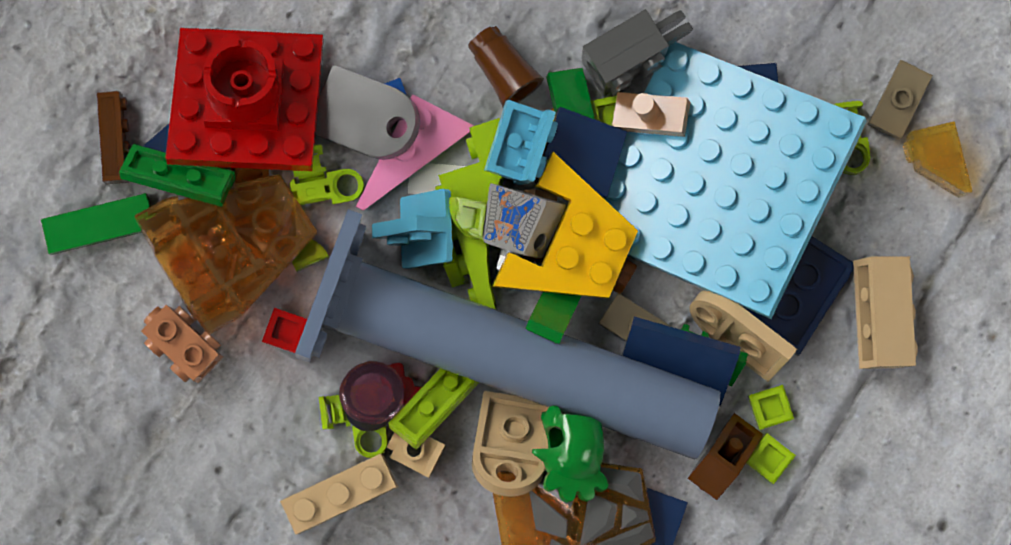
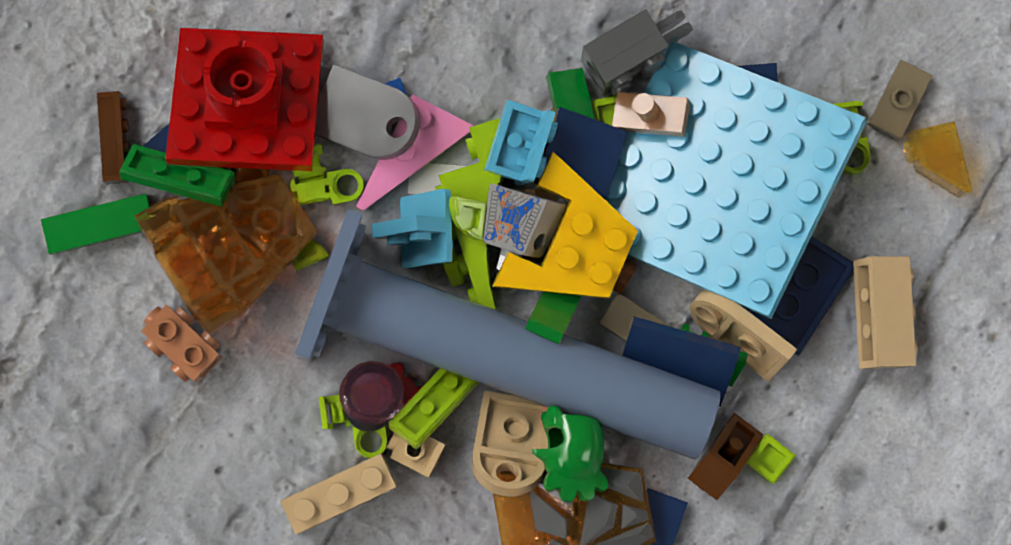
(284, 330): red plate -> none
(504, 66): reddish brown plant -> none
(770, 407): lime tile -> none

